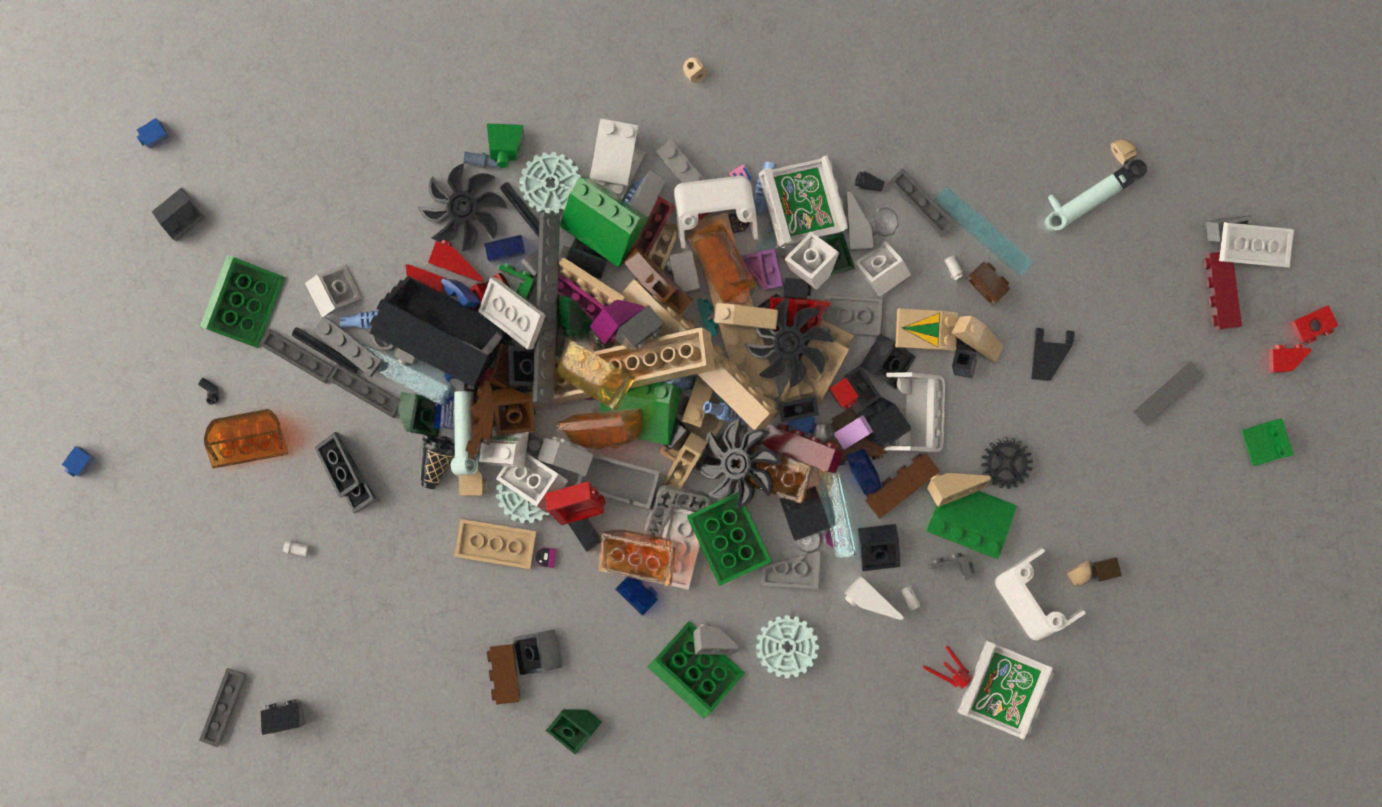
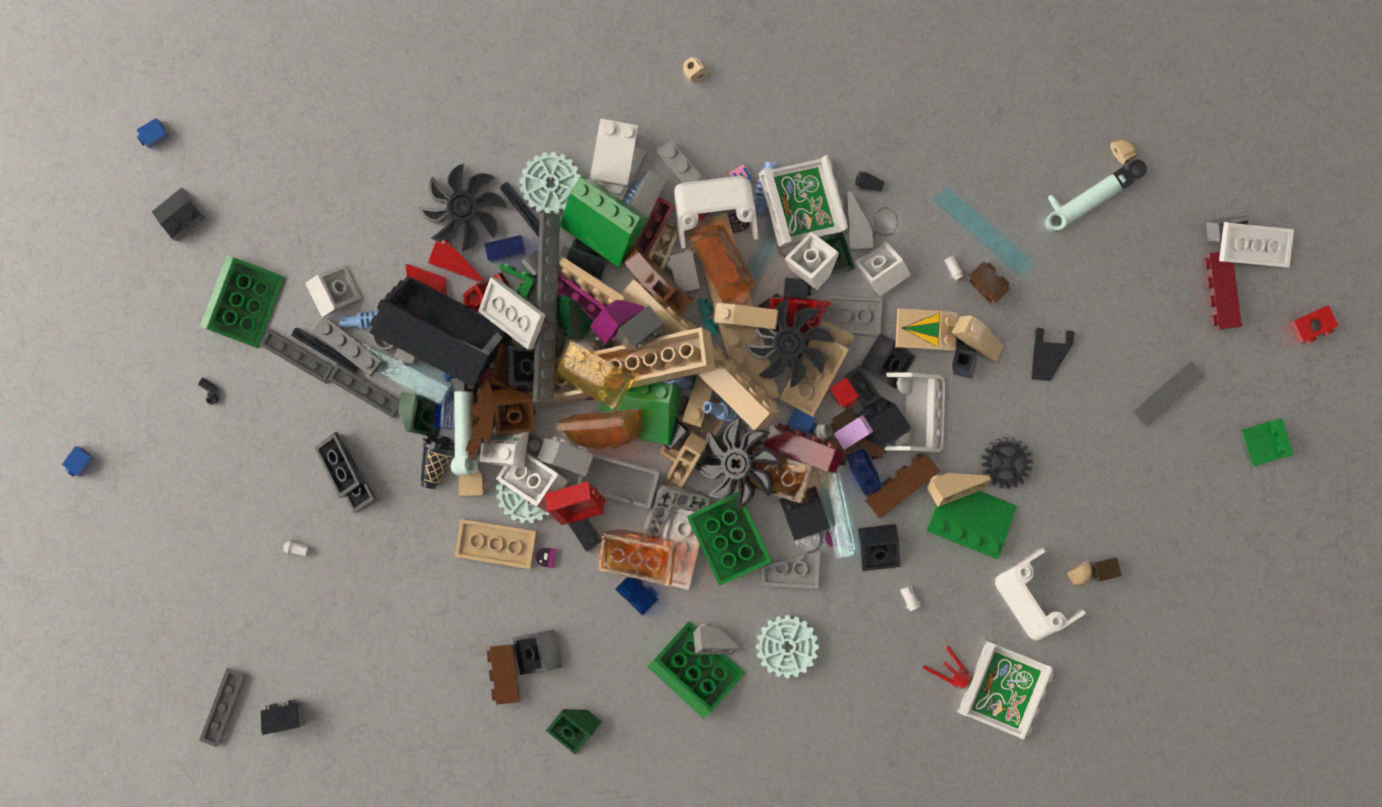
(244, 438): clear orange windscreen -> none
(464, 294): blue slope -> none
(479, 159): sand blue pin -> none
(504, 142): green torso -> none
(765, 268): medium lavender wing -> none
(798, 407): black slope -> none
(866, 597): white slope -> none
(921, 202): dark grey plate -> none
(966, 567): dark grey bracket -> none
(1286, 359): red slope -> none

